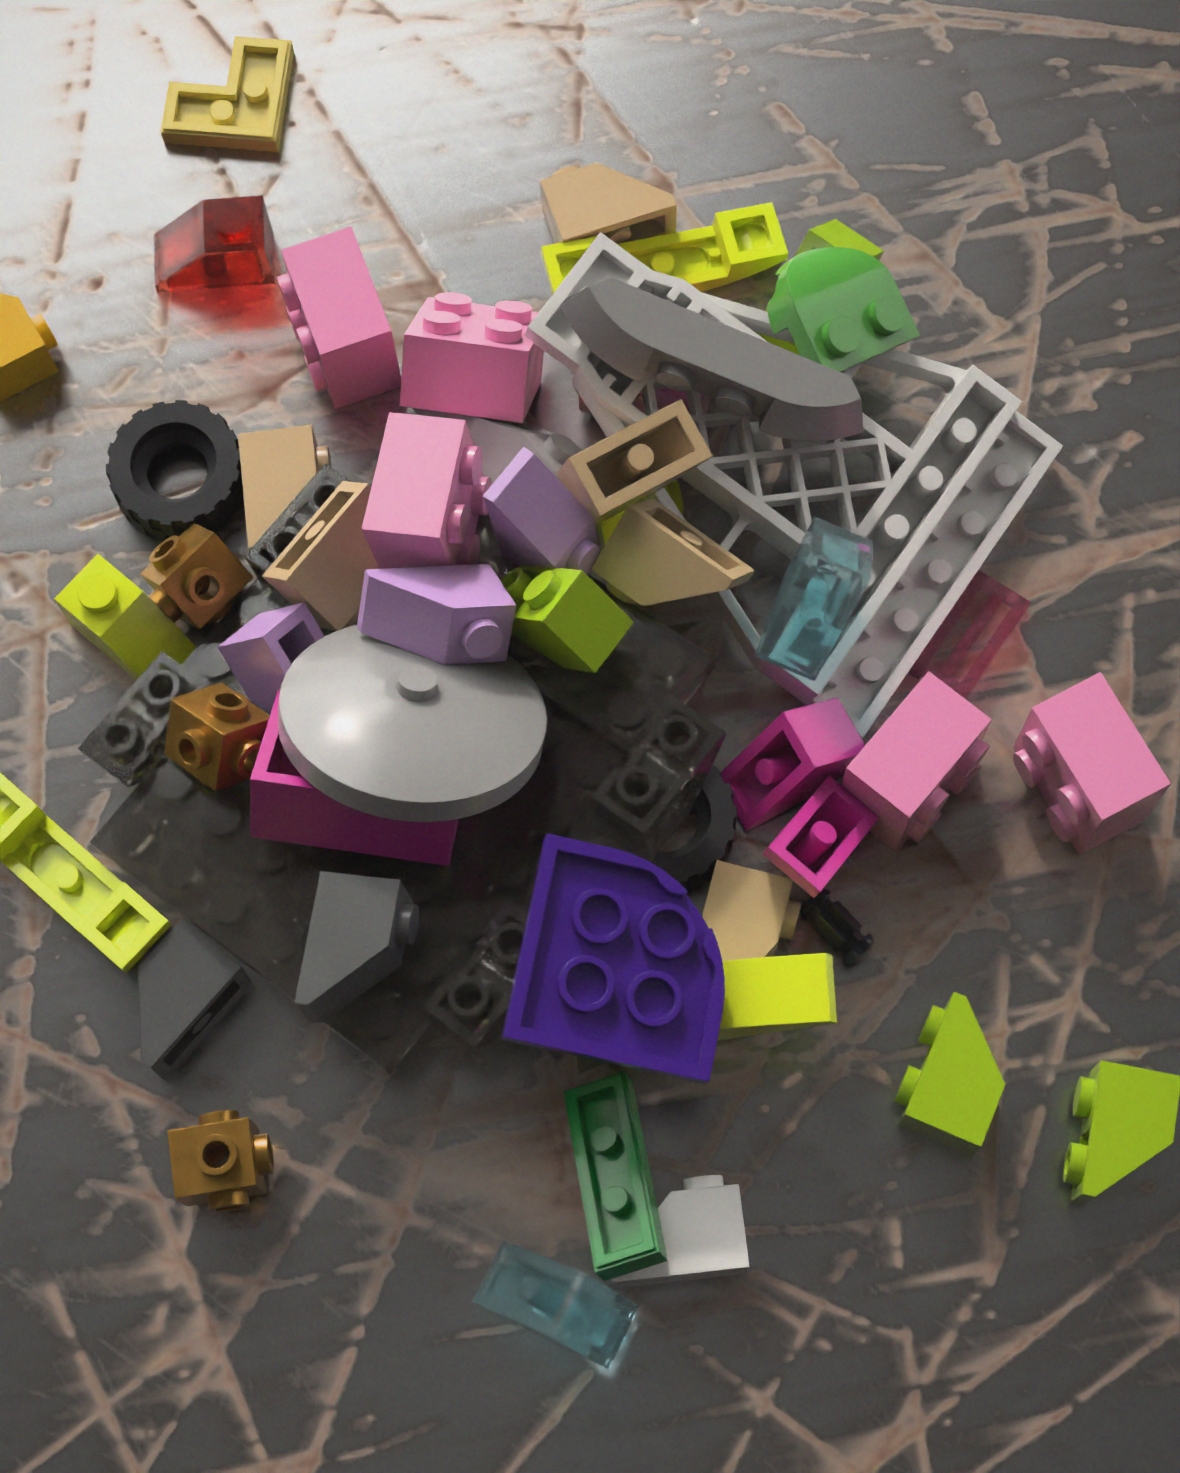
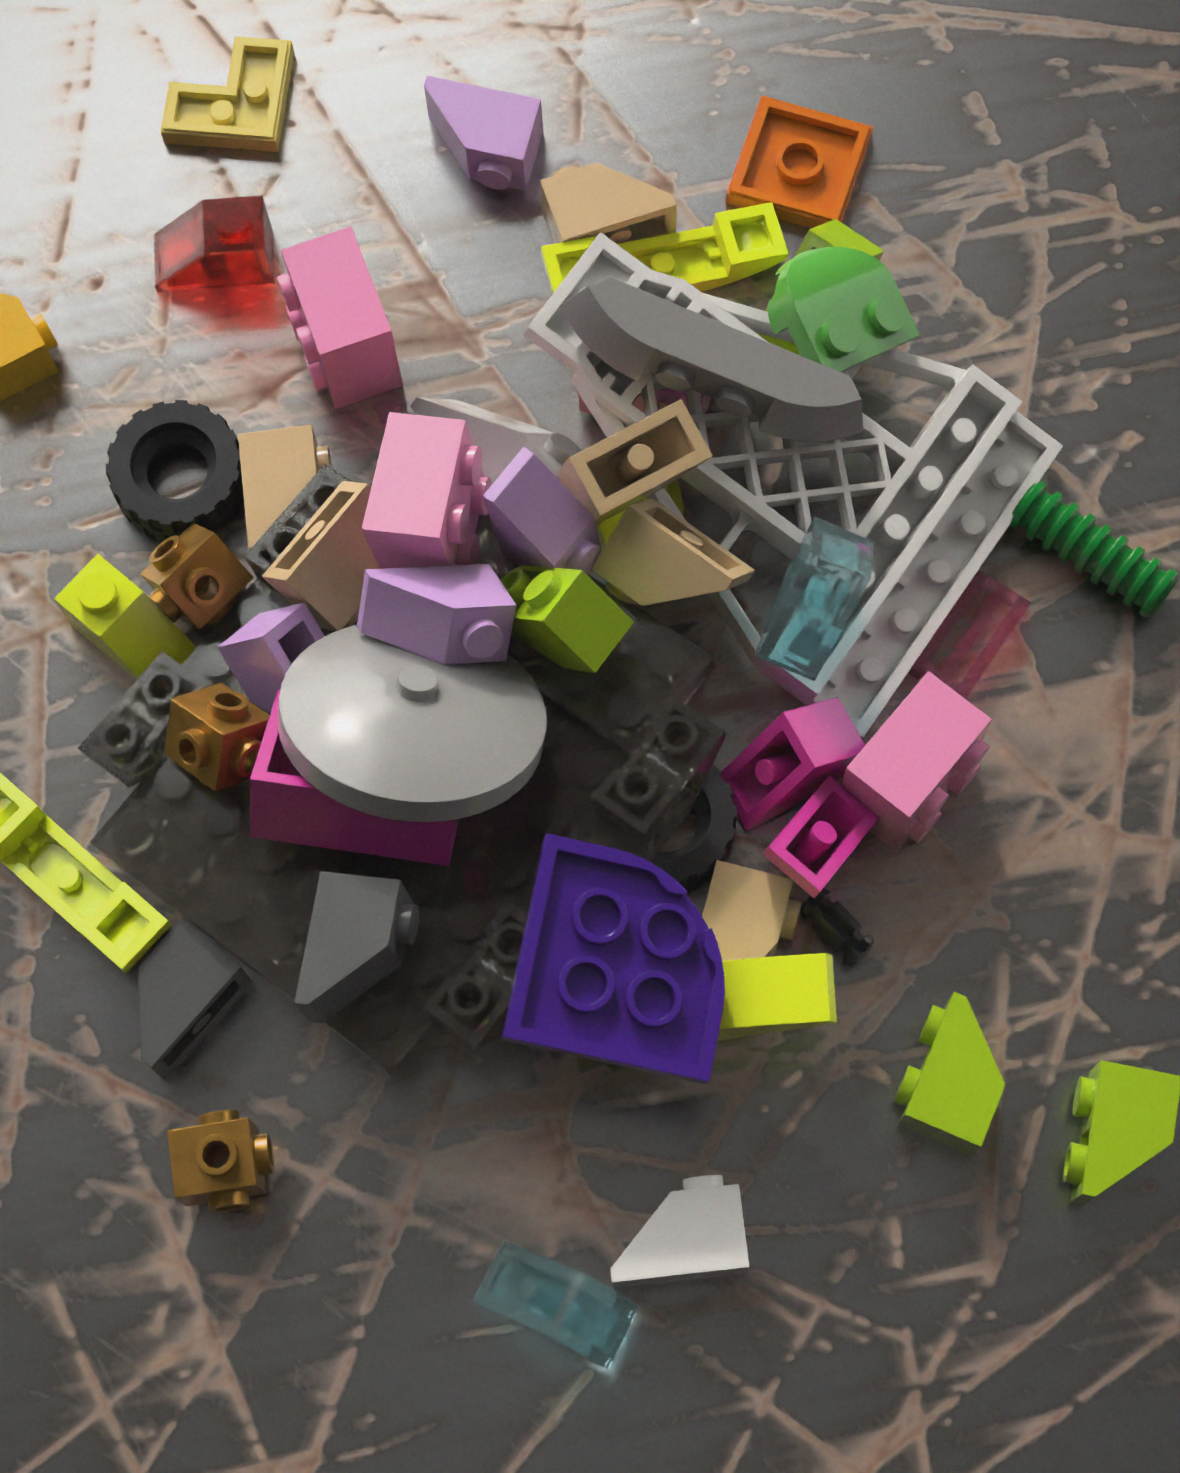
(471, 359): bright pink brick -> none
(487, 130): none -> lavender slope
(614, 1177): green tile -> none
(799, 163): none -> orange tile
(1088, 764): bright pink brick -> none
(1093, 549): none -> green piece

